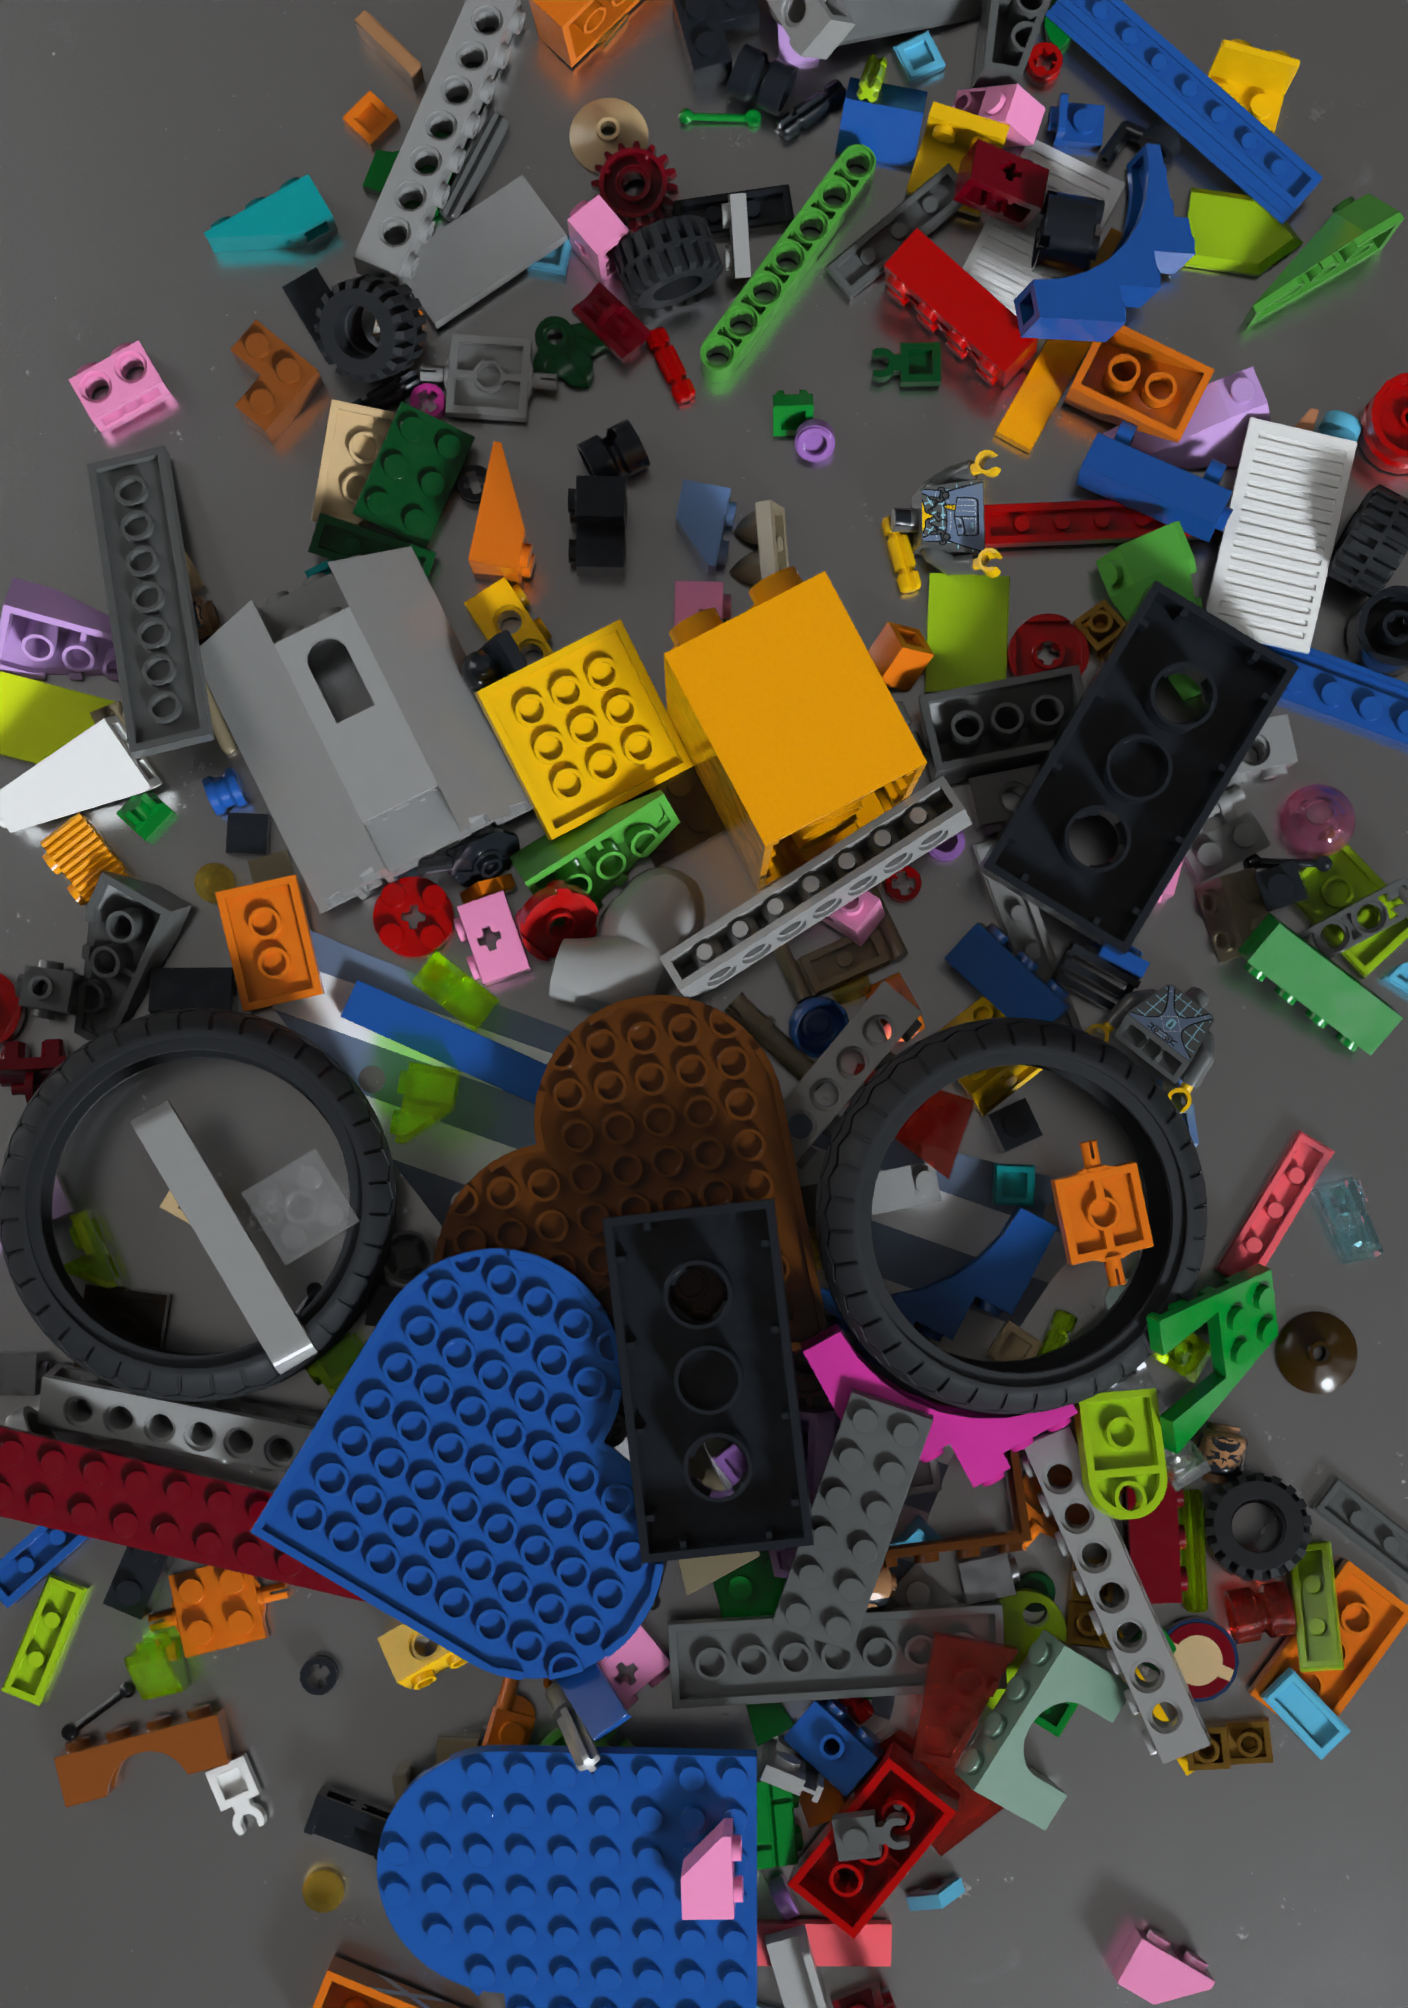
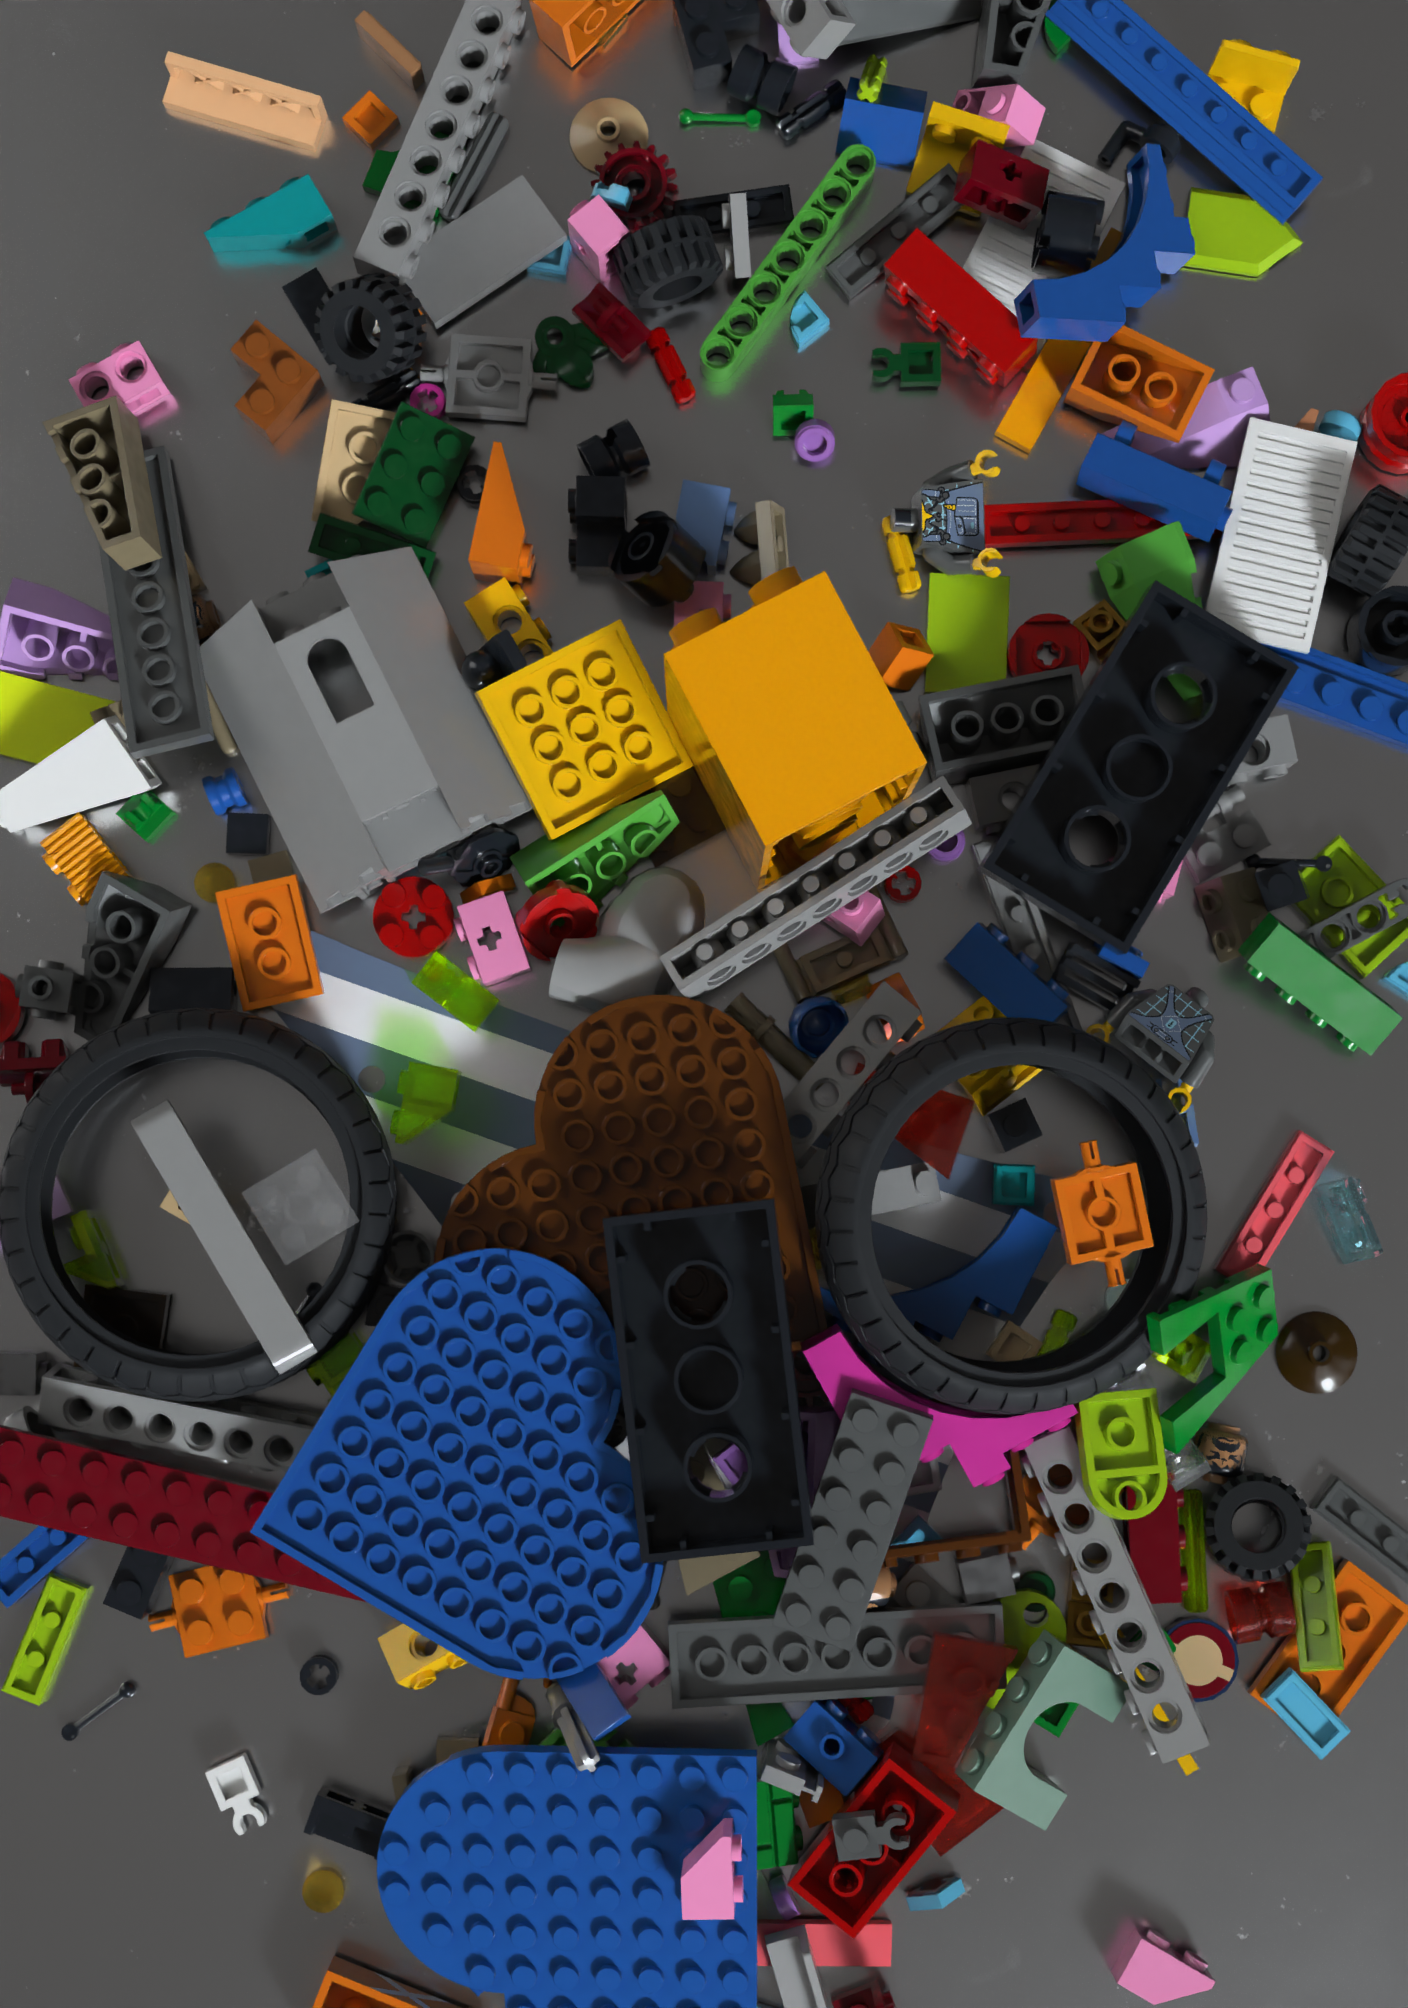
(110, 475): none -> dark tan wedge
(158, 1666): clear neon green slope -> none
(196, 1742): dark orange arch -> none
(244, 102): none -> light nougat fence
(444, 1041): blue tile -> none
(615, 195): none -> medium azure tile
(657, 560): none -> black brick
(806, 319): none -> medium azure tile
(918, 58): medium azure tile -> none
(1048, 52): red bush -> none
(1076, 124): blue bracket -> none
(1234, 1744): pearl gold slope -> none
(1317, 838): clear pink piece -> none
(1347, 238): bright green wedge -> none

